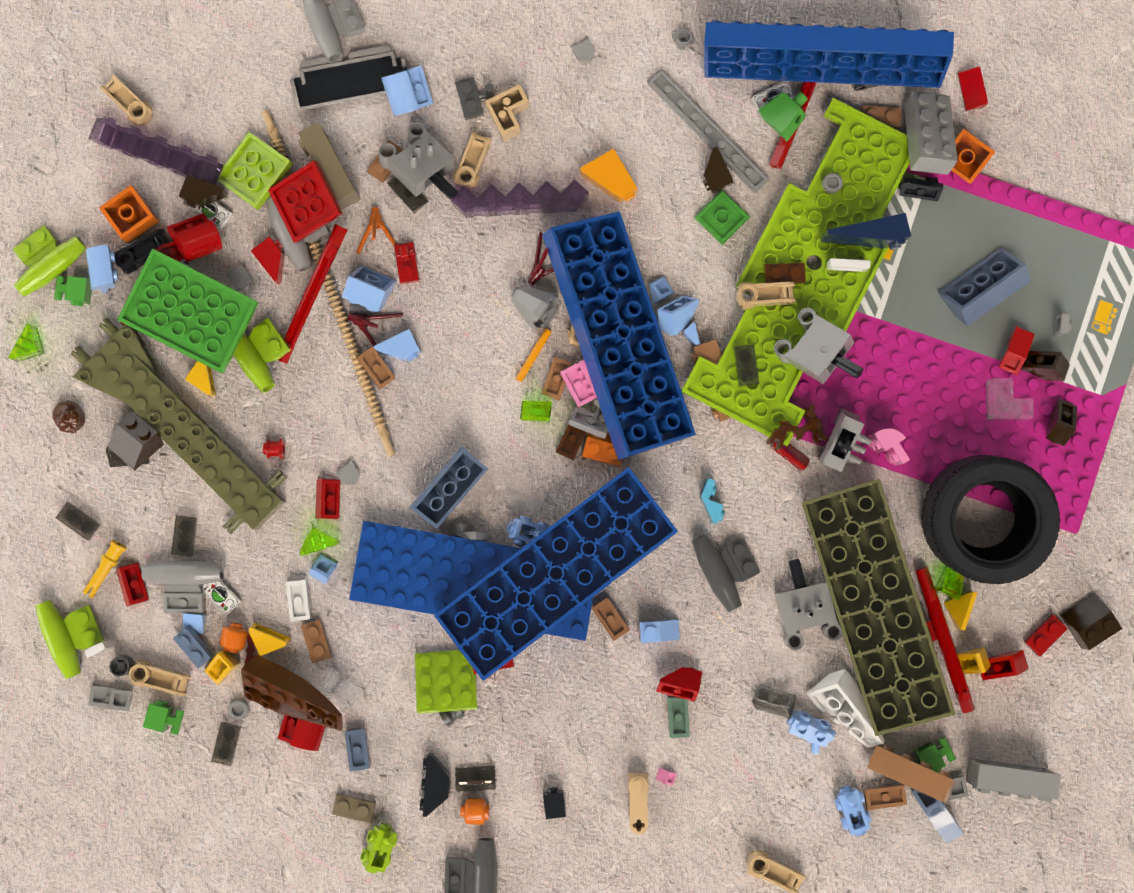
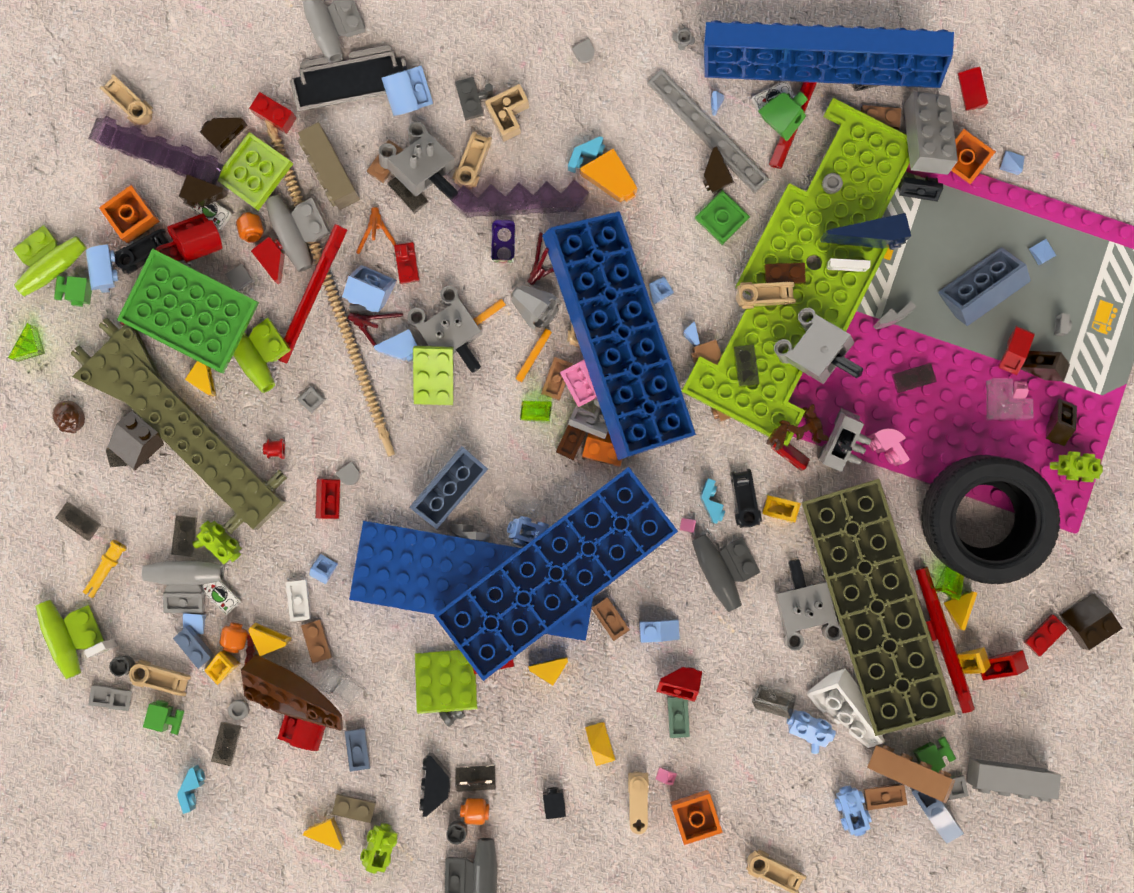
(132, 584): red slope -> none
(193, 779): none -> medium azure slope
(218, 542): none -> lime brick
(222, 131): none -> dark brown slope
(249, 227): none -> orange head
(273, 112): none -> red brick
(305, 201): red plate -> none
(311, 399): none -> light grey tile
(317, 541): clear neon green slope -> none
(326, 833): none -> yellow slope
(375, 367): medium nougat plate -> none
(433, 375): none -> lime plate
(450, 328): none -> light grey piece
(455, 835): none -> dark grey wheel
(488, 312): none -> light orange piece
(499, 244): none -> dark purple piece
(549, 670): none -> yellow slope
(589, 149): none -> medium azure slope
(600, 743): none -> yellow slope
(677, 314): light blue slope -> none
(687, 525): none -> bright pink piece
(696, 817): none -> orange brick
(716, 101): none -> light blue slope
(745, 498): none -> black piece
(781, 509): none -> yellow slope
(892, 317): none -> light grey slope
(914, 378): none -> clear smoke plate
(1012, 163): none -> light blue slope
(1020, 390): none -> bright pink piece
(1042, 252): none -> light blue slope
(1076, 467): none -> lime brick

